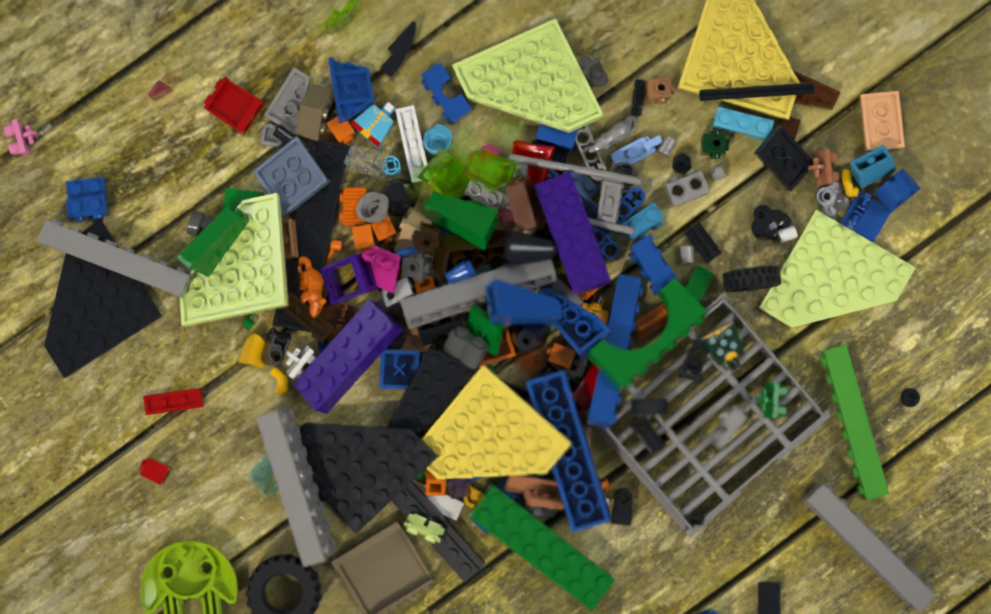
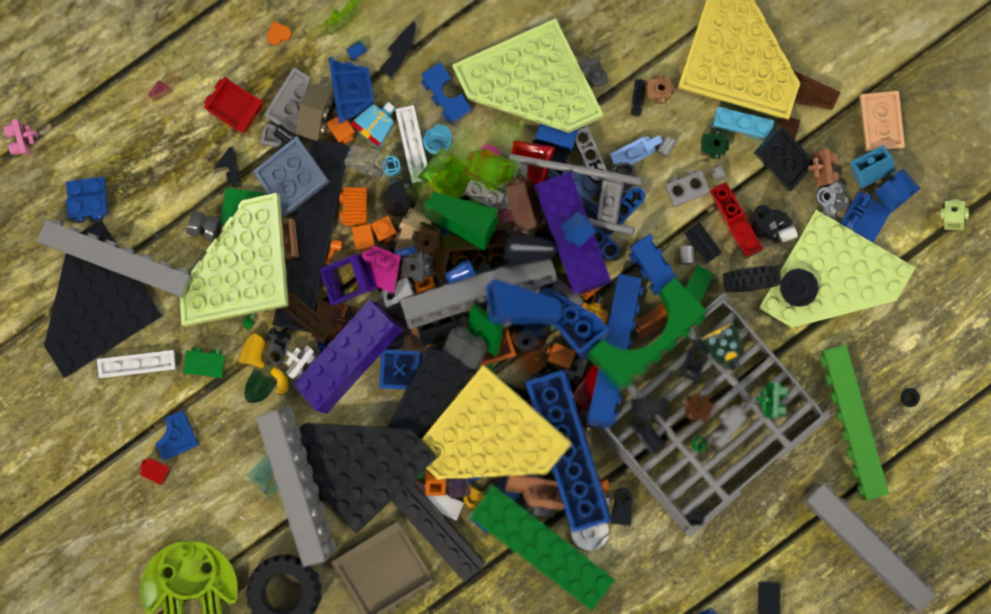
(136, 364): none -> white plate
(173, 401): red tile -> none
(178, 436): none -> blue tile
(205, 364): none -> green brick
(214, 241): green slope -> none
(229, 162): none -> black slope
(258, 387): none -> clear green brick
(278, 33): none -> orange tile
(312, 284): orange animal -> none
(356, 50): none -> blue hinge
(372, 207): light grey piece -> none
(416, 526): yellowish green hinge -> none
(577, 229): none -> blue brick
(592, 537): none -> white tile
(614, 134): light grey animal -> none
(643, 221): dark azure brick -> none
(681, 163): black tile -> none
(695, 442): none -> green hinge
(705, 407): none -> reddish brown brick
(735, 220): none -> red slope
(756, 91): black axle -> none
(799, 287): none -> black tile
(848, 185): yellow arm -> none
(954, 214): none -> yellowish green brick

